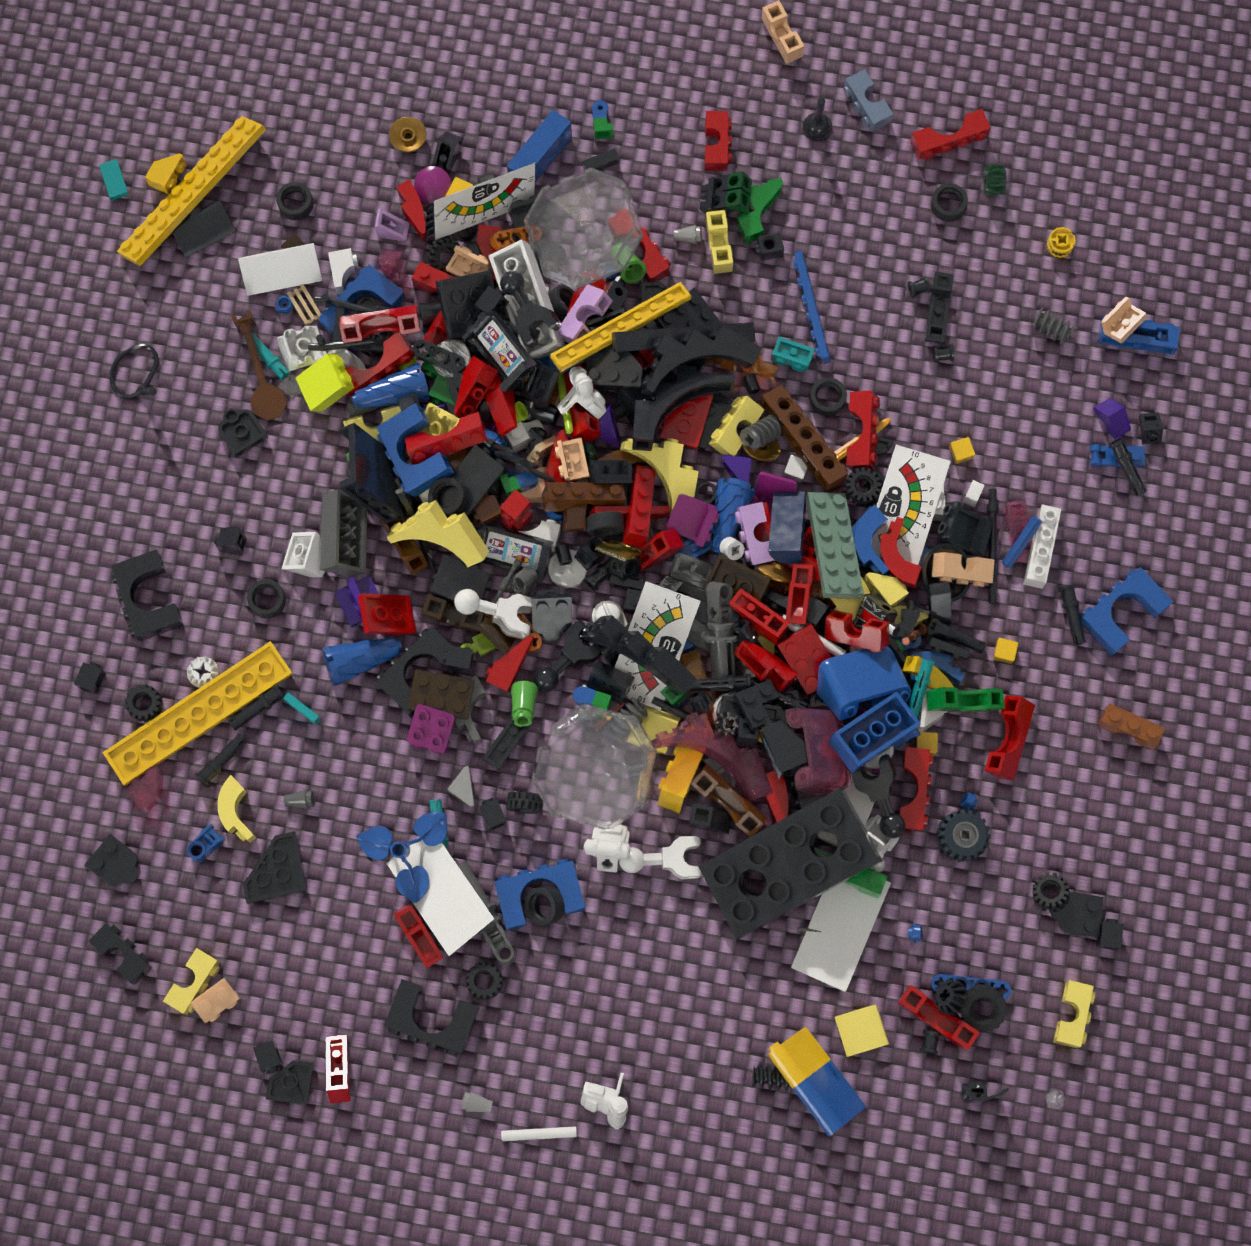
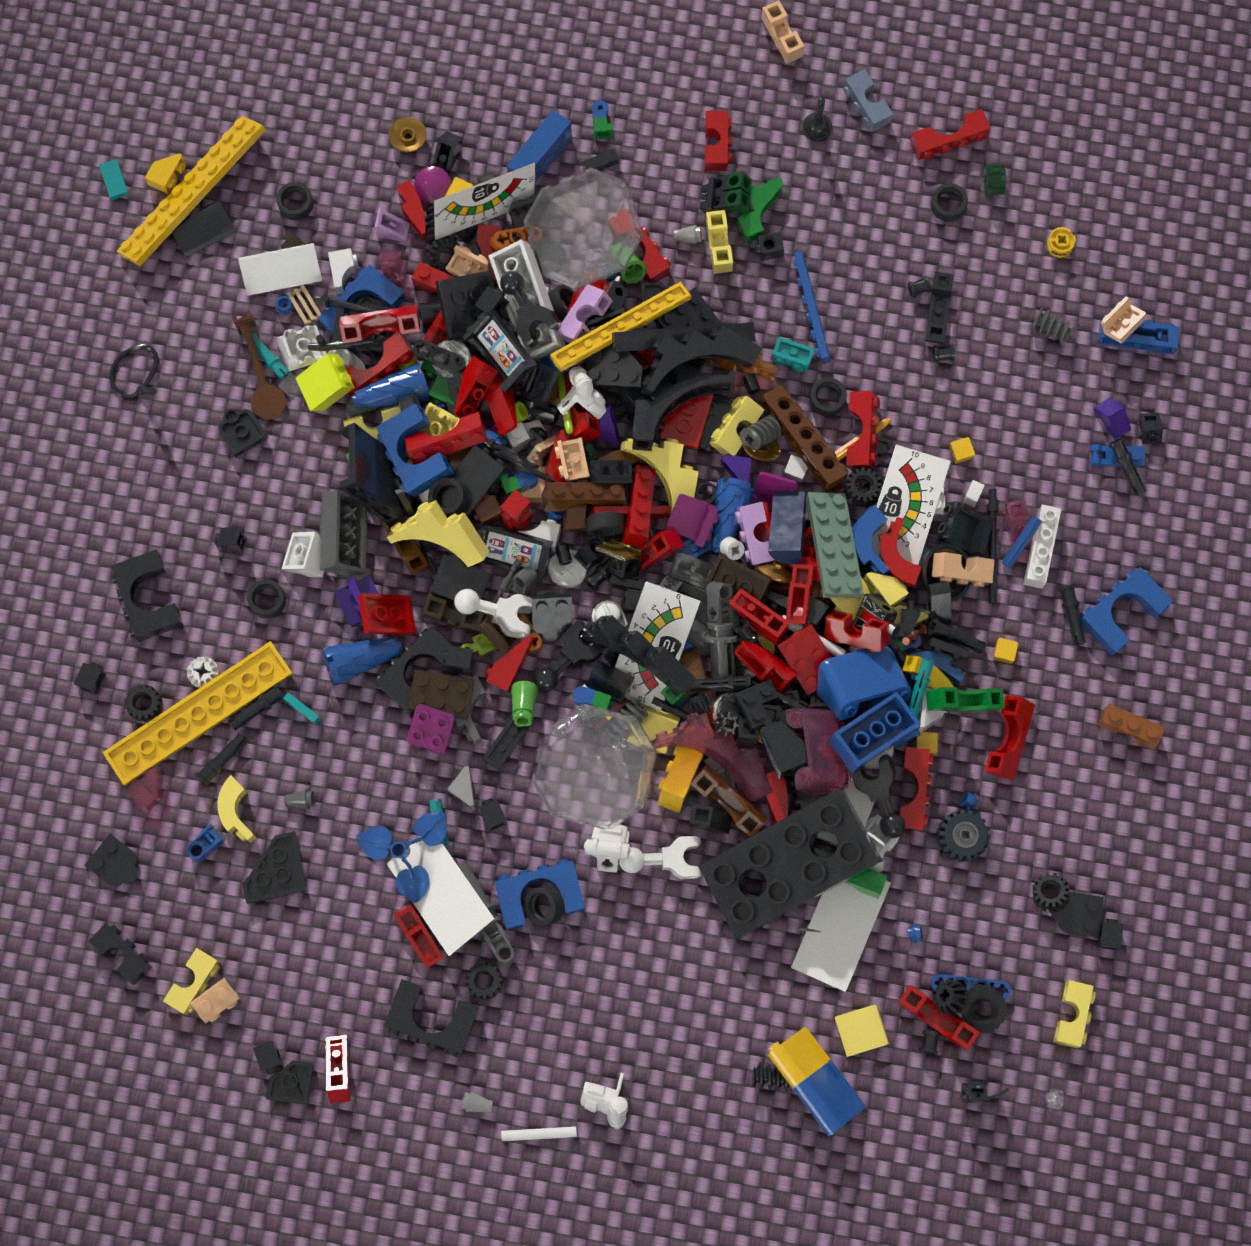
(524, 802): black tyre -> none

